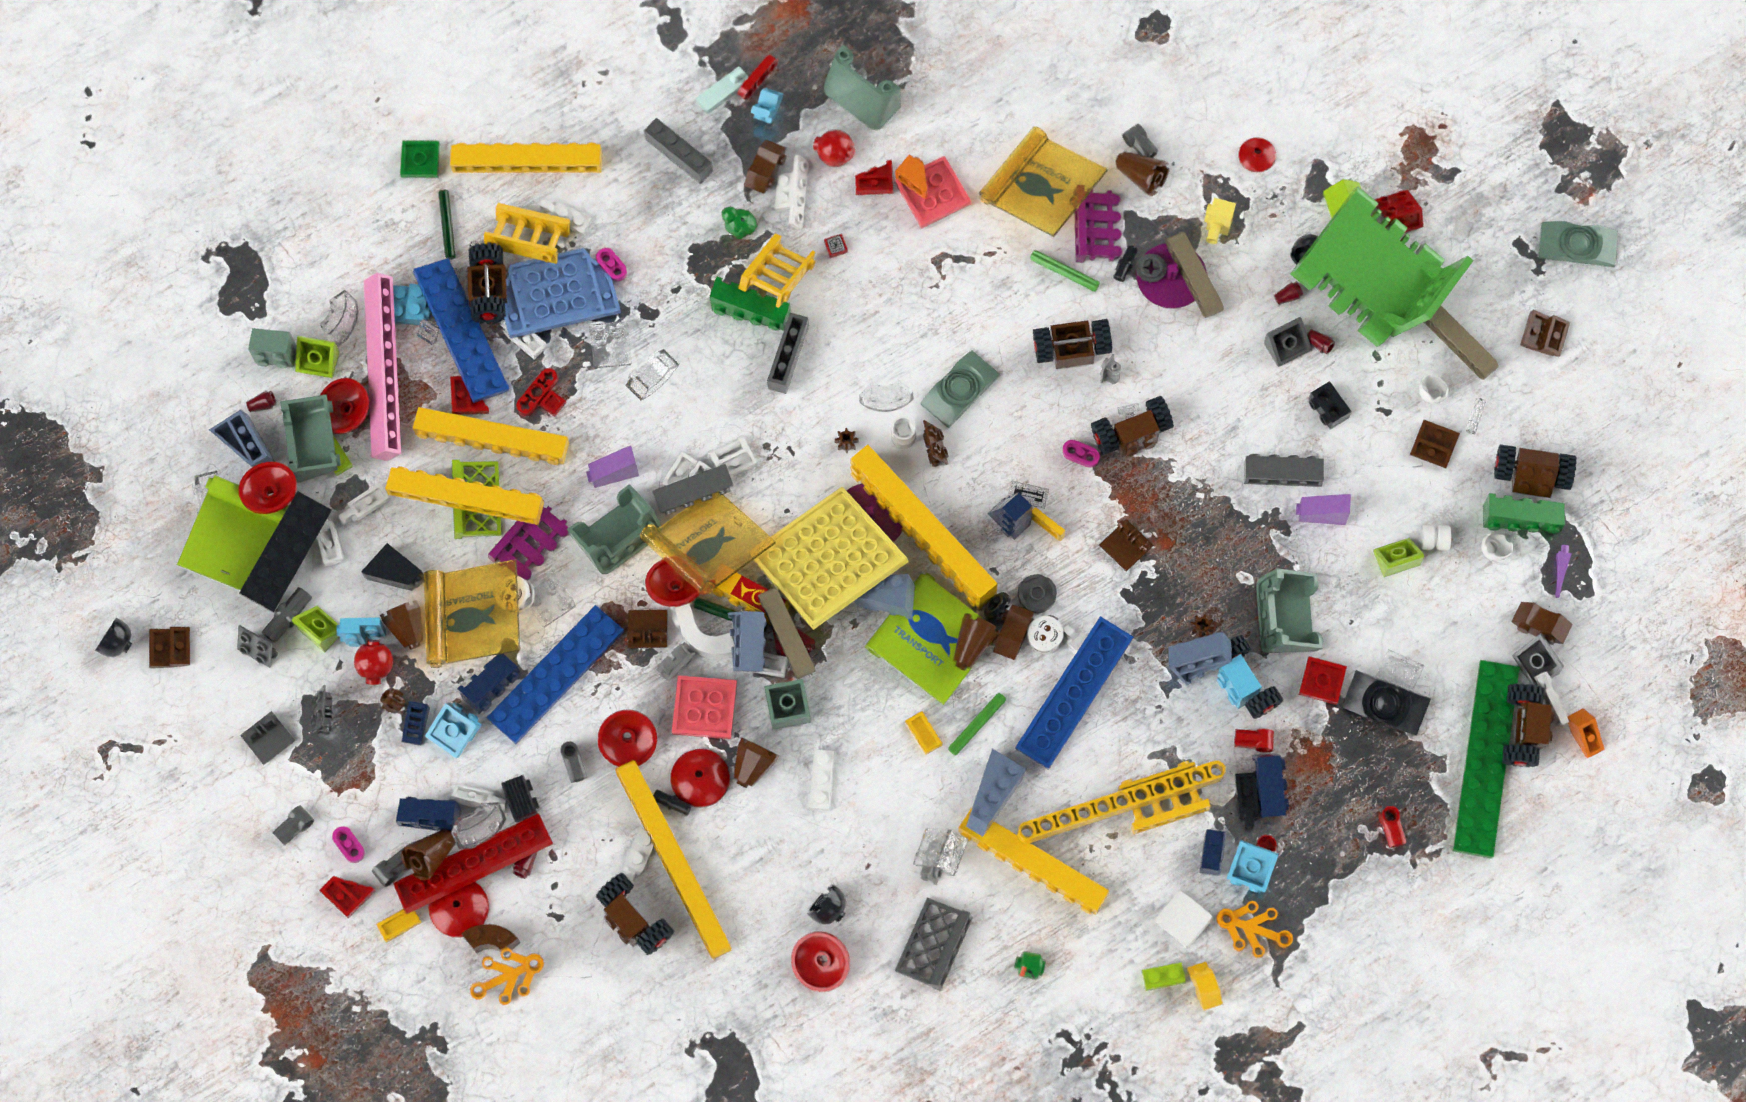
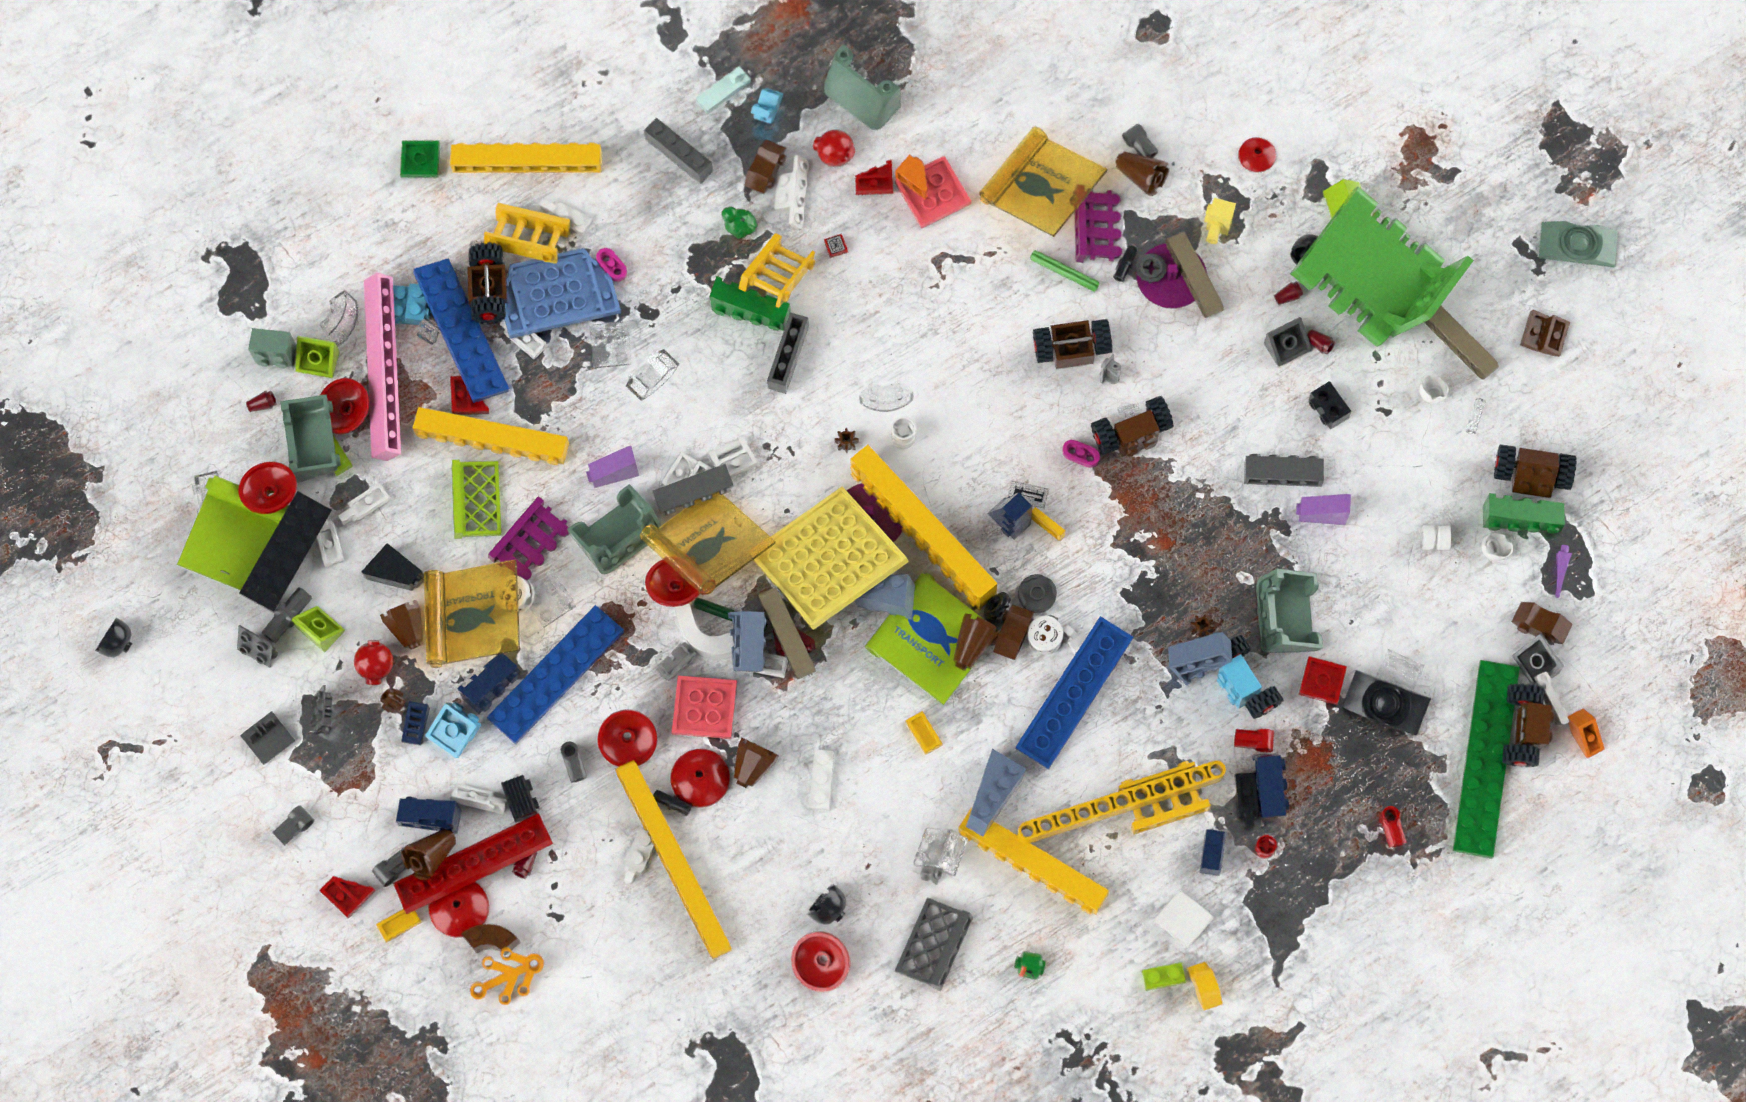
(169, 647): reddish brown slope -> none
(243, 438): sand blue wedge -> none
(348, 845): dark pink plate -> none
(355, 630): medium azure plate -> none
(446, 220): dark green axle -> none
(464, 495): yellow brick -> none
(478, 825): clear brick -> none
(536, 384): red beam -> none
(552, 403): red tile -> none
(626, 919): brick -> none
(647, 628): reddish brown hinge -> none
(744, 593): brick -> none
(757, 77): red beam -> none
(787, 704): sand green brick -> none
(933, 439): reddish brown hinge -> none
(959, 388): sand green slope -> none
(977, 724): bright green axle -> none
(1126, 545): reddish brown hinge -> none
(1251, 927): light orange plant -> none
(1252, 867): medium azure plate -> none
(1398, 557): lime slope -> none
(1403, 207): red bracket -> none
(1434, 444): reddish brown slope -> none

